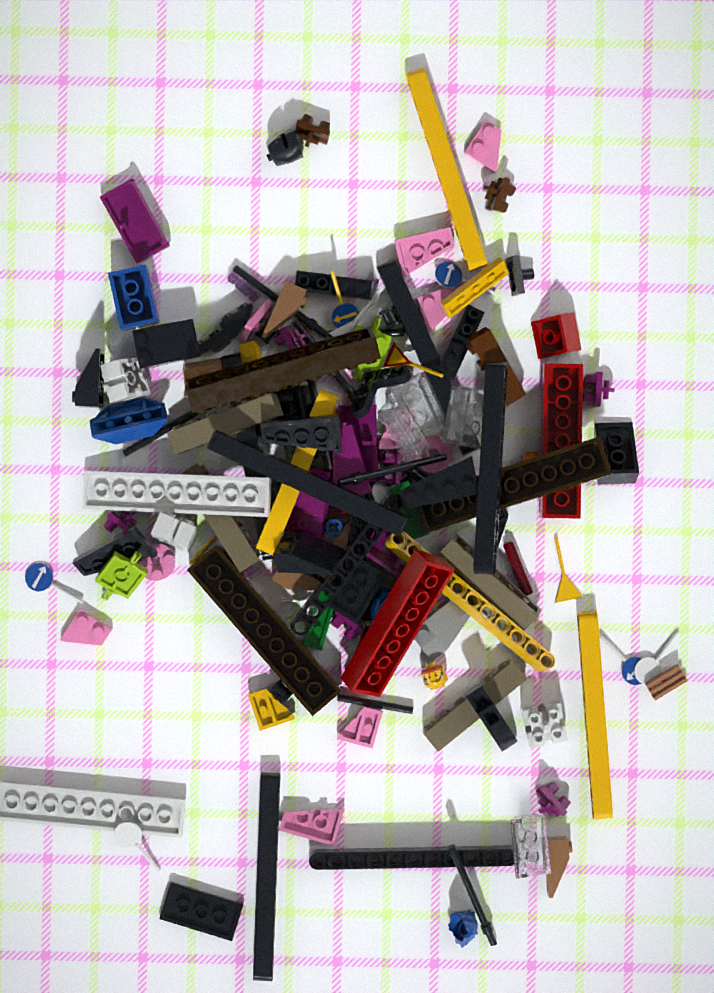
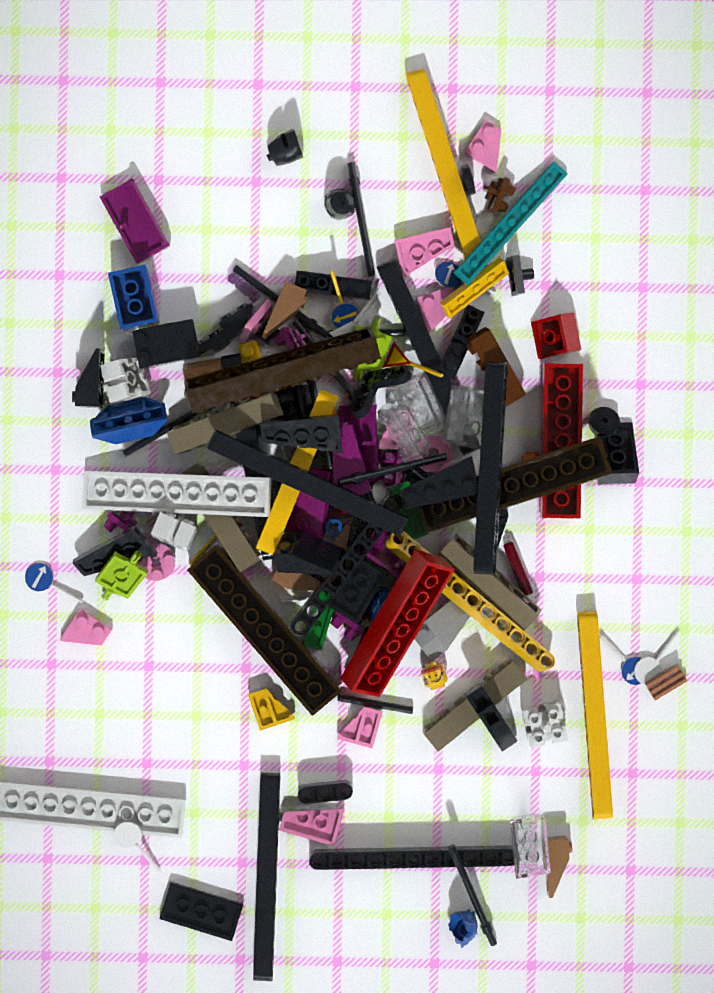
(280, 691): black bush -> none
(312, 133): reddish brown hips -> none
(316, 796): none -> black beam
(339, 204): none -> black helmet
(354, 183): none -> black bar
(390, 317): black bush -> none
(467, 179): none -> black piece
(510, 223): none -> teal tile
(549, 802): magenta hips -> none
(566, 590): yellow piece -> none
(595, 397): magenta hips -> none
(608, 415): none -> black piece

